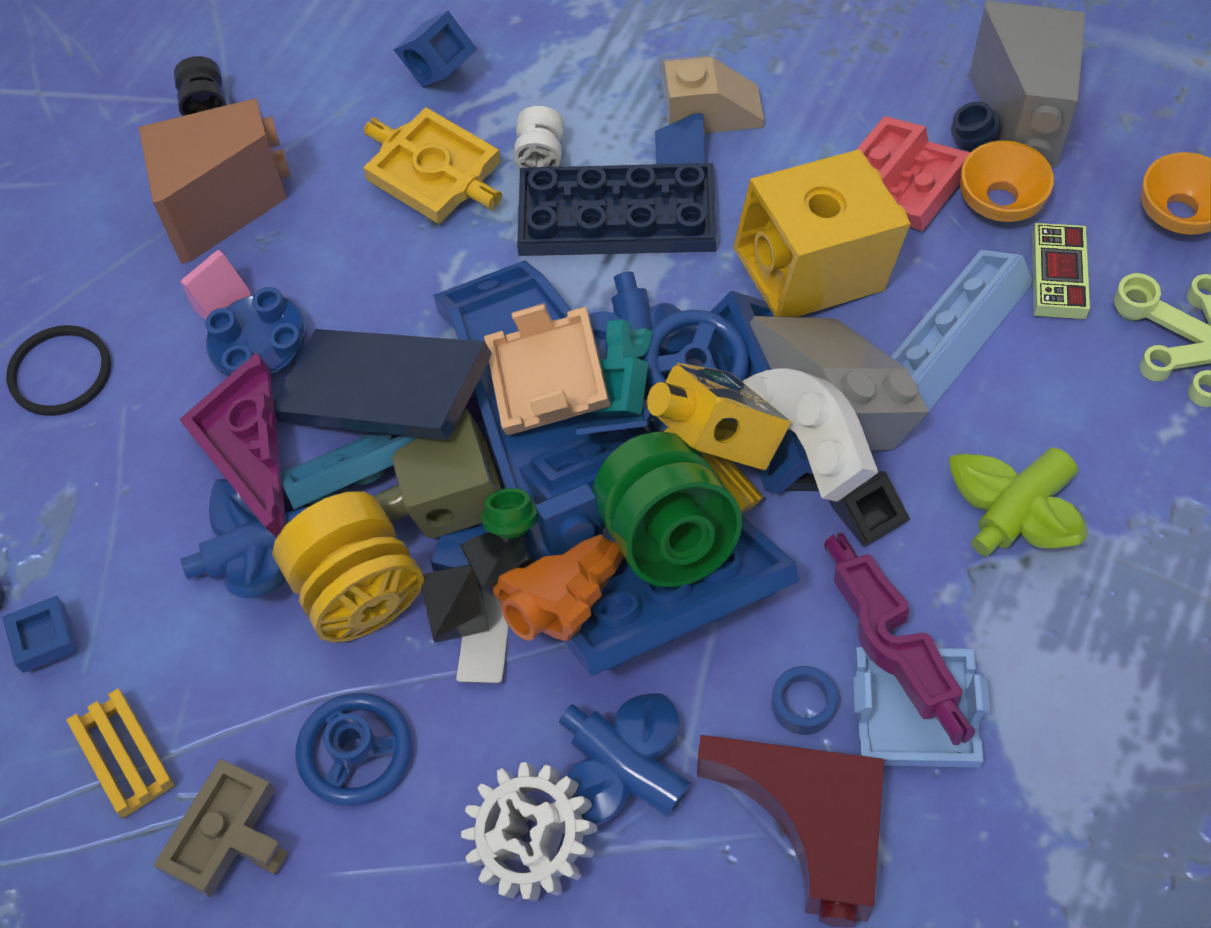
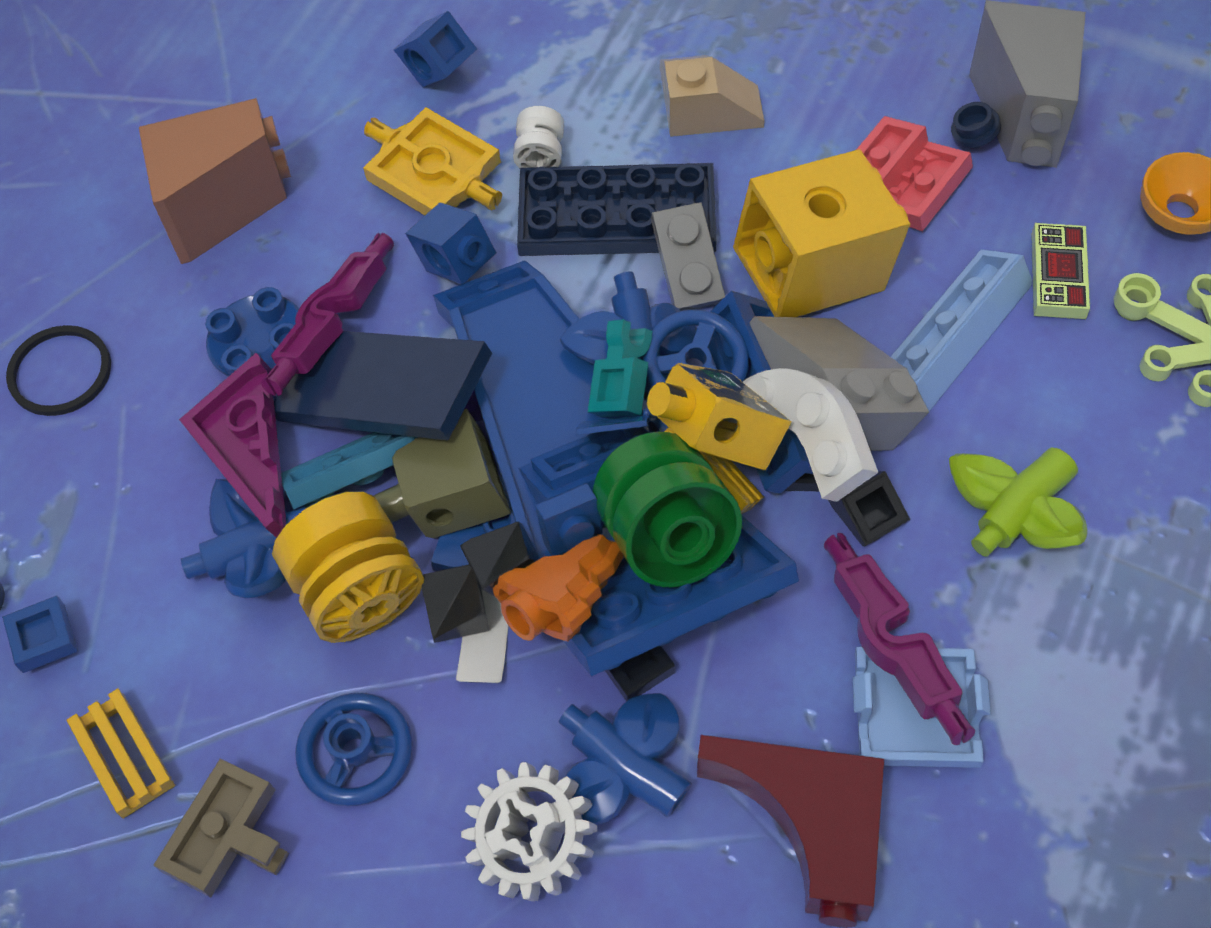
(198, 85): black wheel -> none
(213, 285): bright pink slope -> none
(316, 319): none -> magenta piece
(451, 243): none -> blue brick
(509, 513): green plate -> none
(546, 369): light nougat piece -> none
(642, 672): none -> black tile
(681, 141): blue slope -> none
(687, 257): none -> light grey plate
(796, 724): blue piece -> none
(1009, 168): light orange piece -> none

